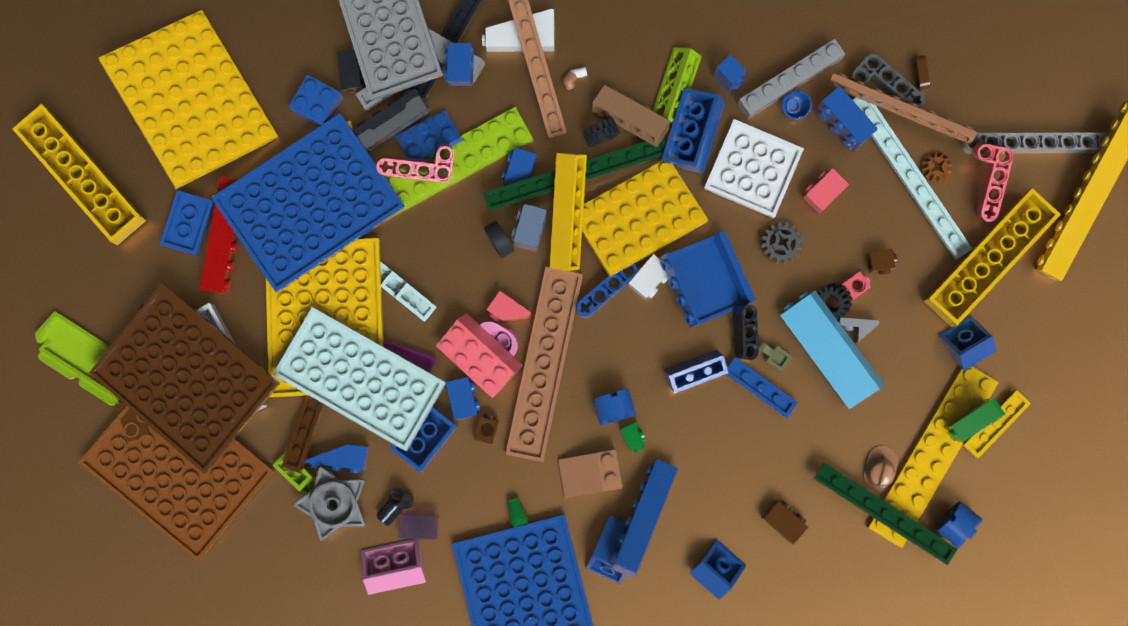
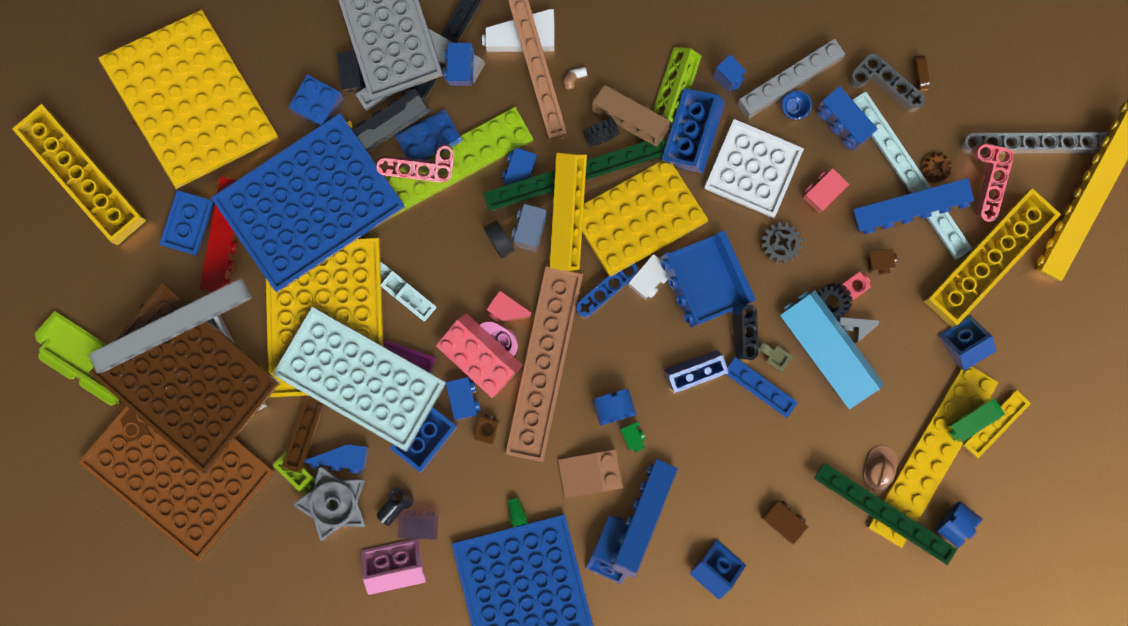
(170, 326): none -> light grey beam
(907, 110): nougat plate -> none
(914, 205): none -> blue brick

